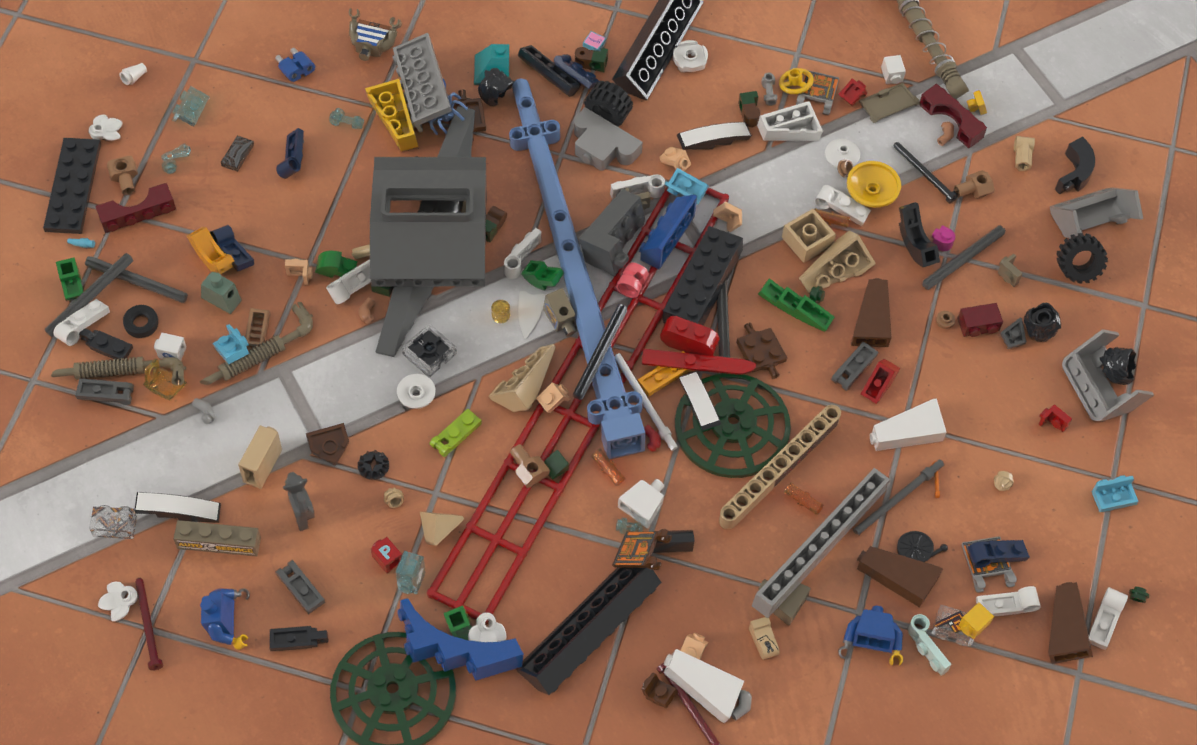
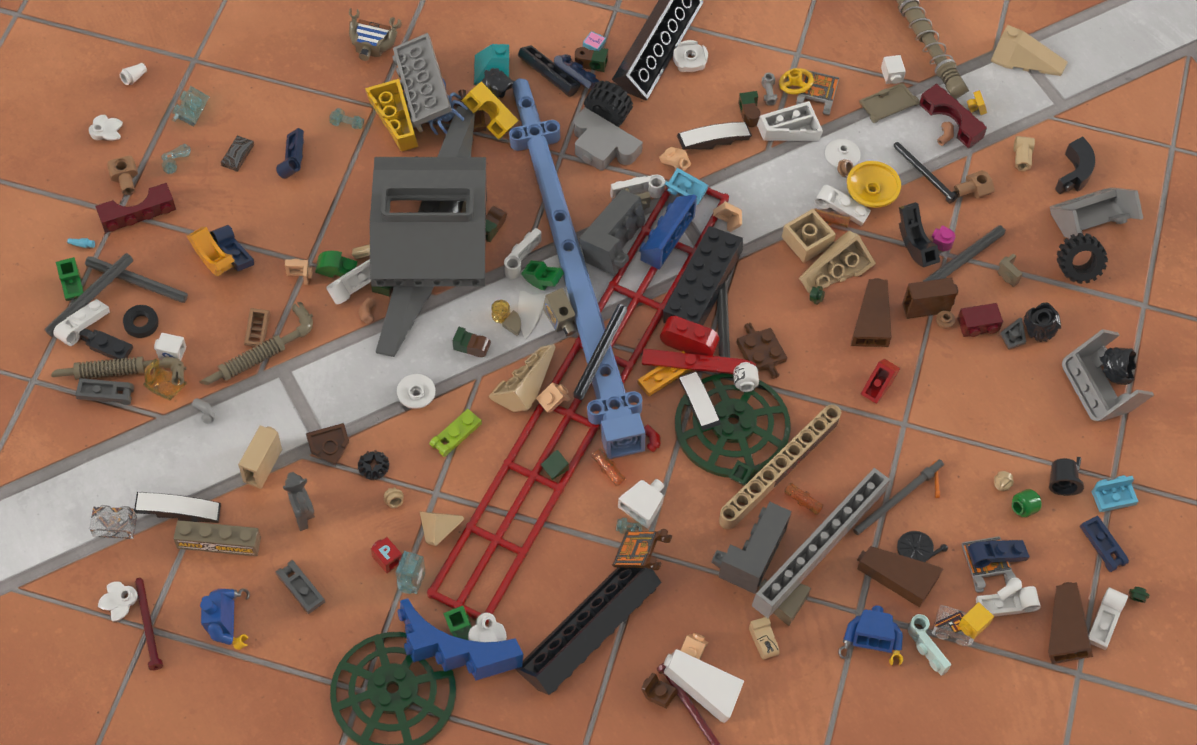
(72, 186): black plate -> none
(220, 292): sand green torso -> none
(232, 346): medium azure bracket -> none
(296, 66): blue piece -> none
(296, 638): black hinge -> none
(429, 350): piece -> none
(470, 343): none -> leg
(483, 99): none -> yellow arch
(513, 323): none -> dark tan tile
(527, 463): medium nougat piece -> none
(632, 280): coral wheel -> none
(664, 432): white bar -> none
(681, 542): black brick -> none
(742, 473): none -> dark green slope
(744, 705): light grey arm -> none
(746, 377): none -> white head
(748, 565): none -> dark grey hinge
(799, 307): green slope -> none
(853, 91): red bracket -> none
(855, 365): dark grey plate -> none
(913, 427): white slope -> none
(929, 297): none -> reddish brown brick
(1012, 586): none -> white arm
(1023, 51): none -> tan wedge
(1026, 503): none -> green head
(1057, 418): red bracket -> none
(1065, 477): none -> black hat
(1104, 543): none -> dark blue plate

